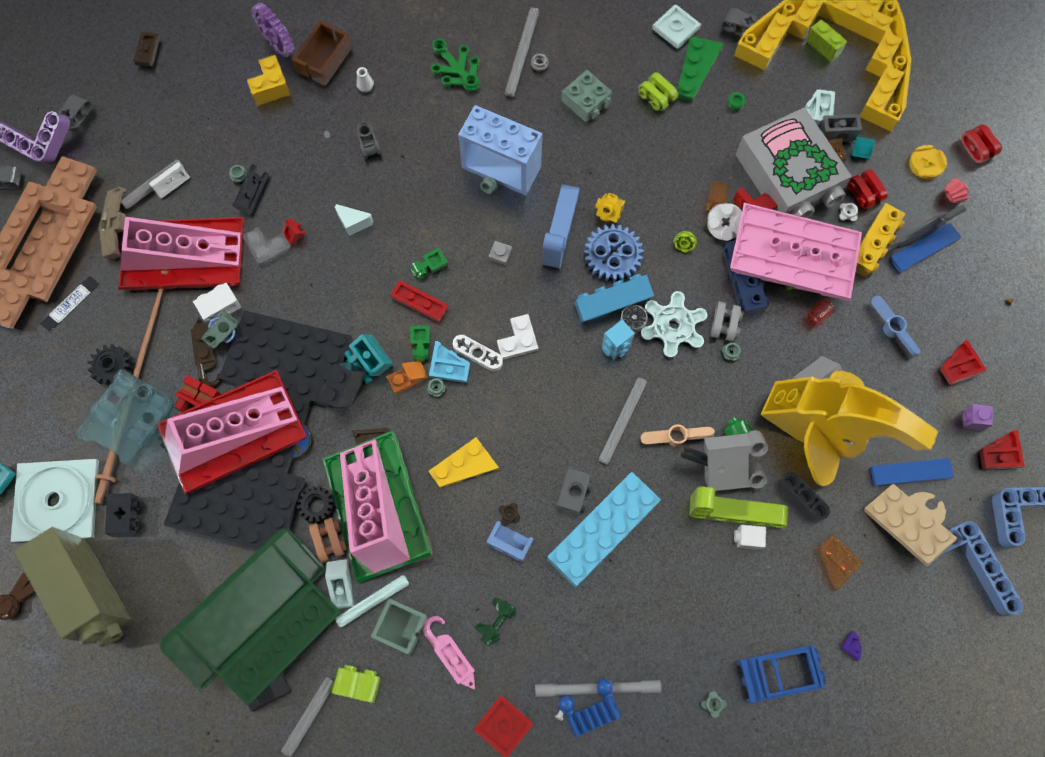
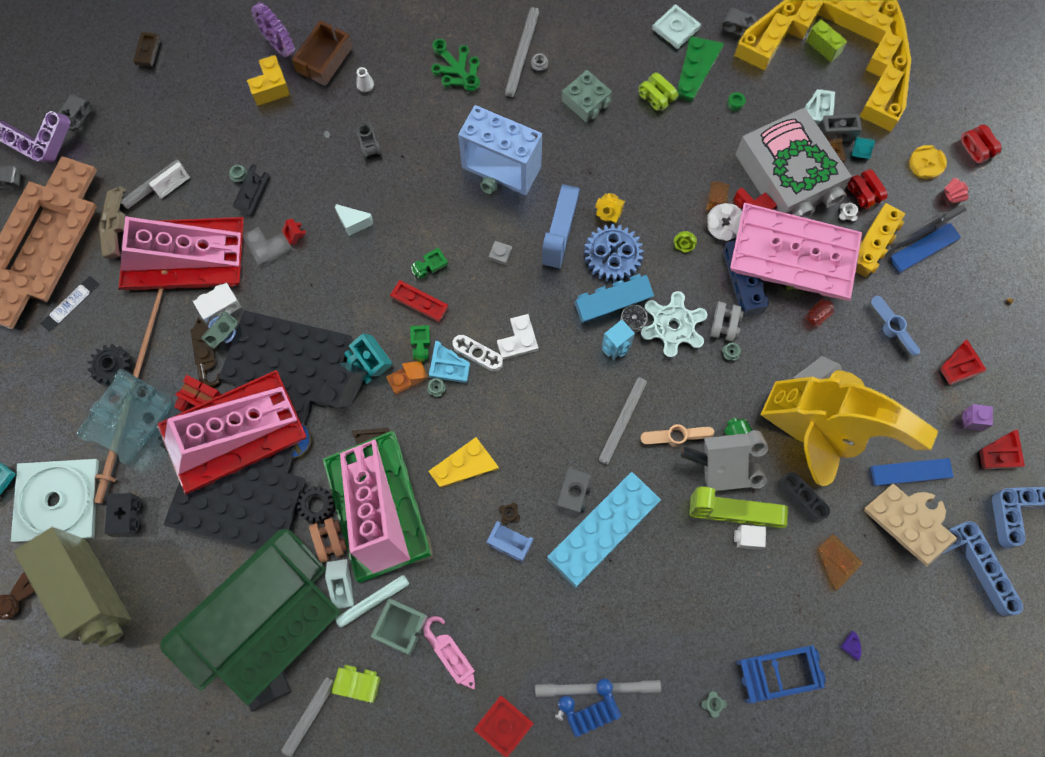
(490, 632): dark green piece -> none

